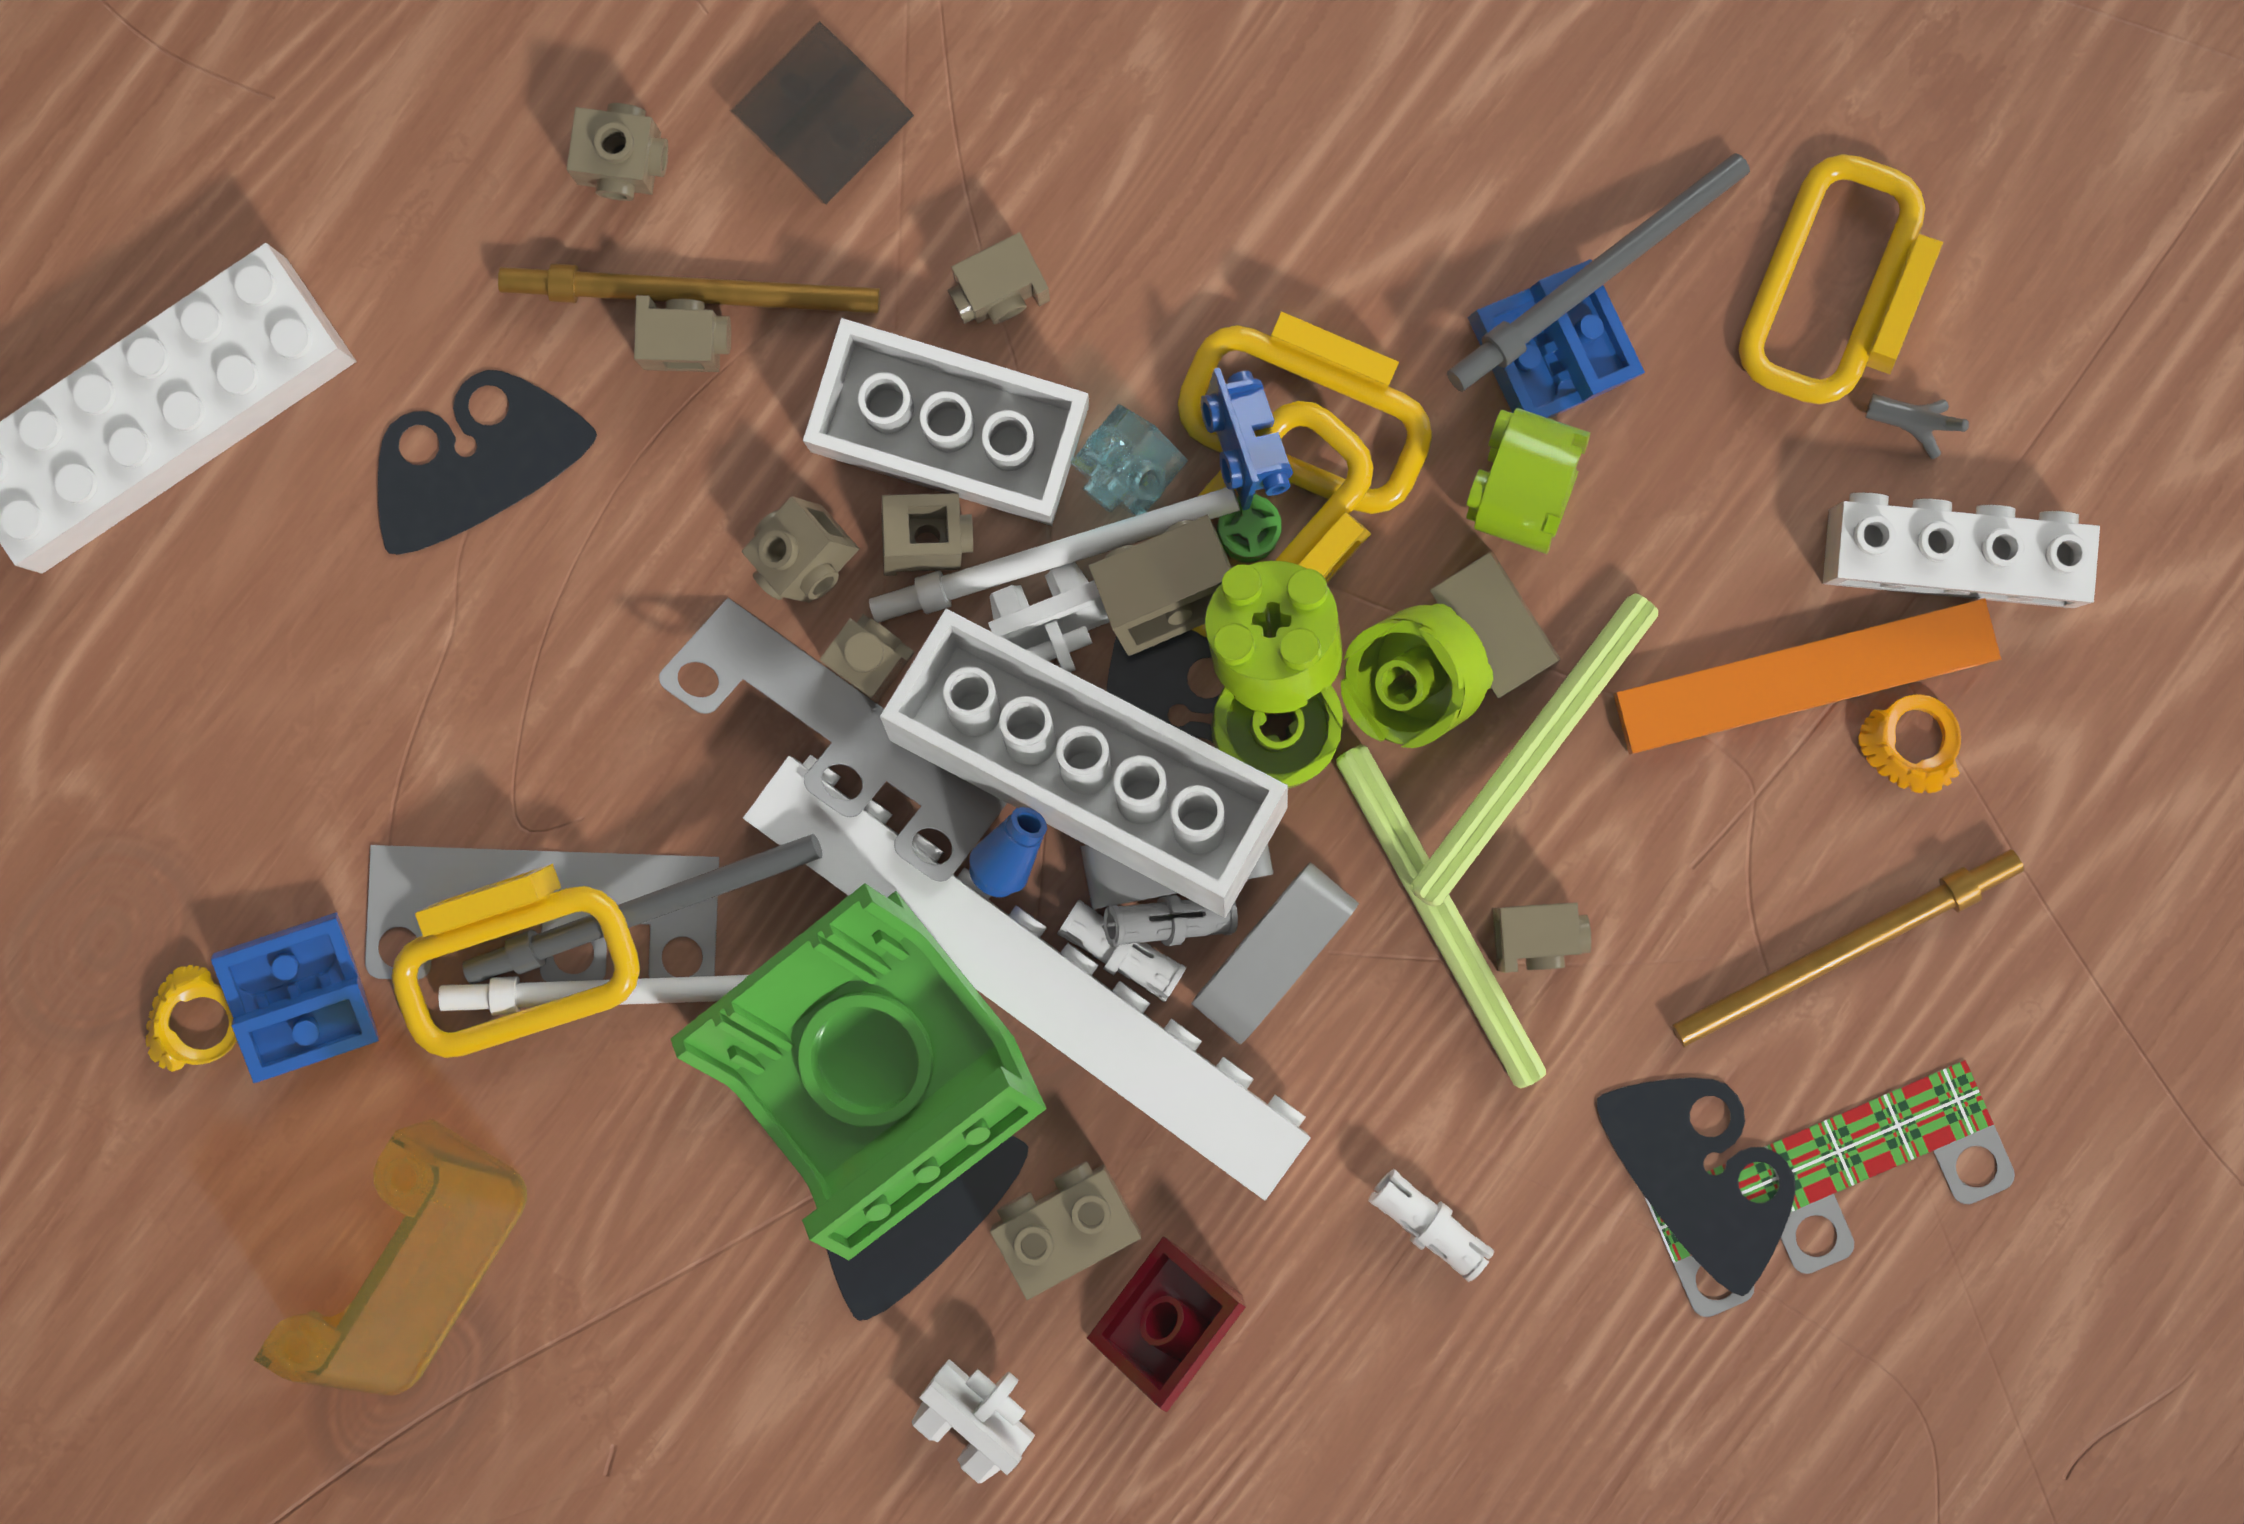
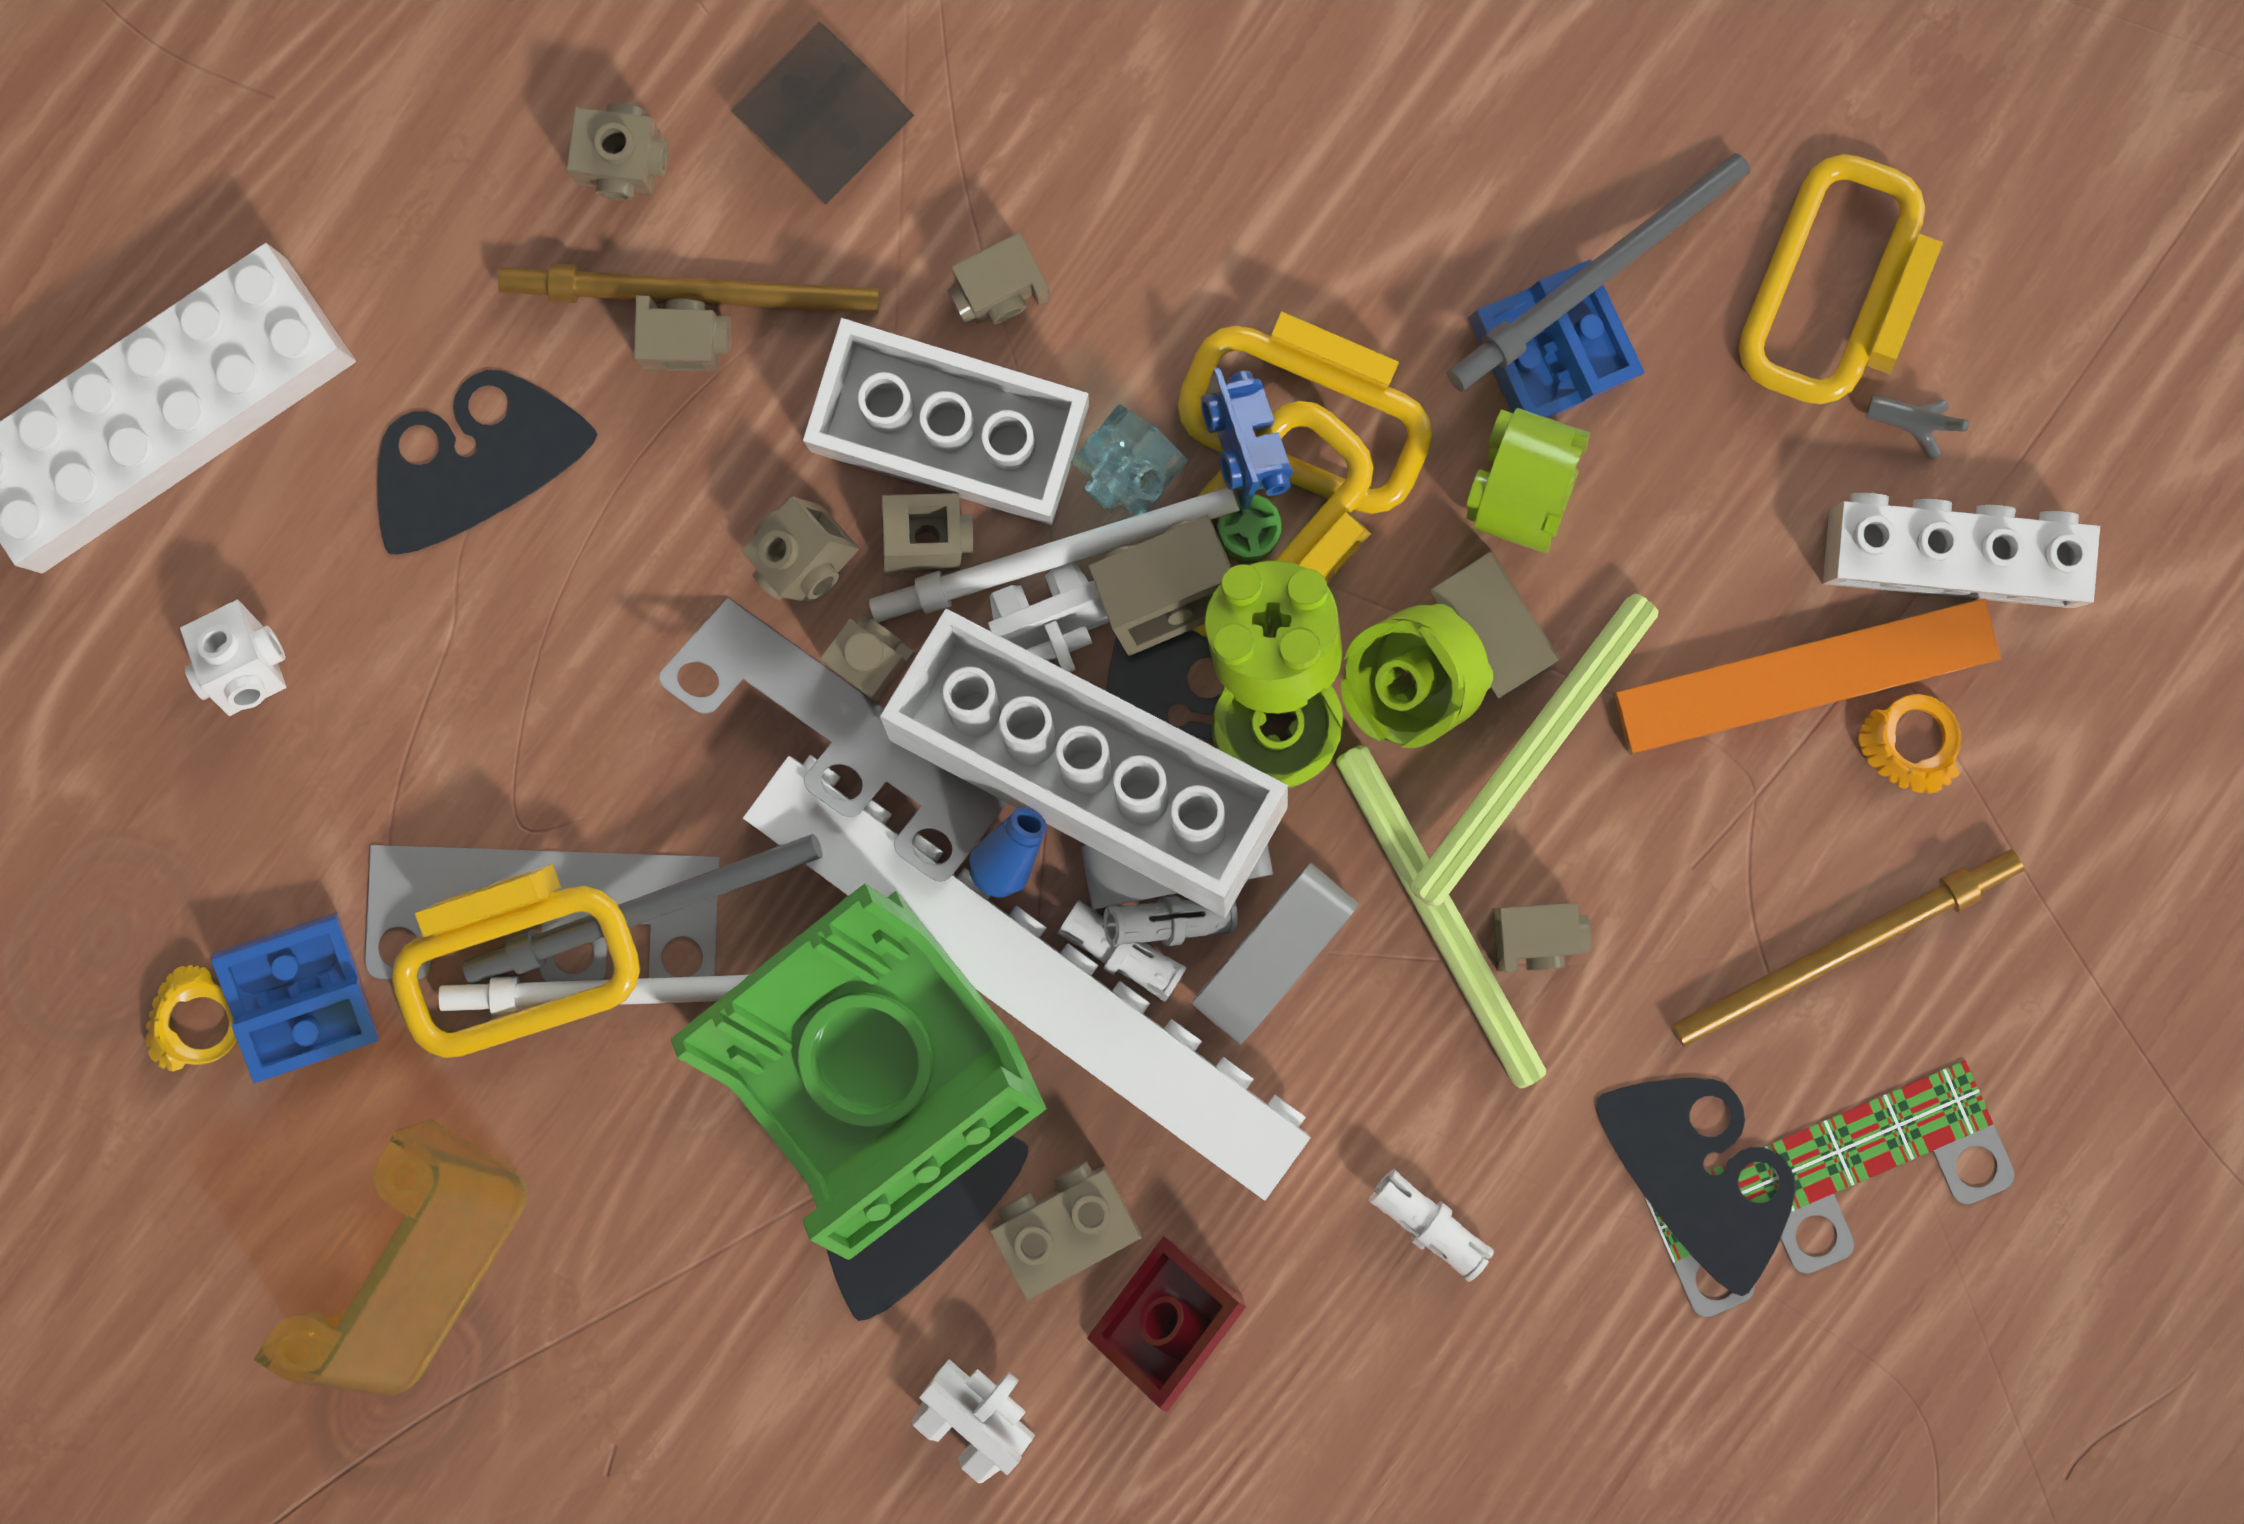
(233, 658): none -> white brick

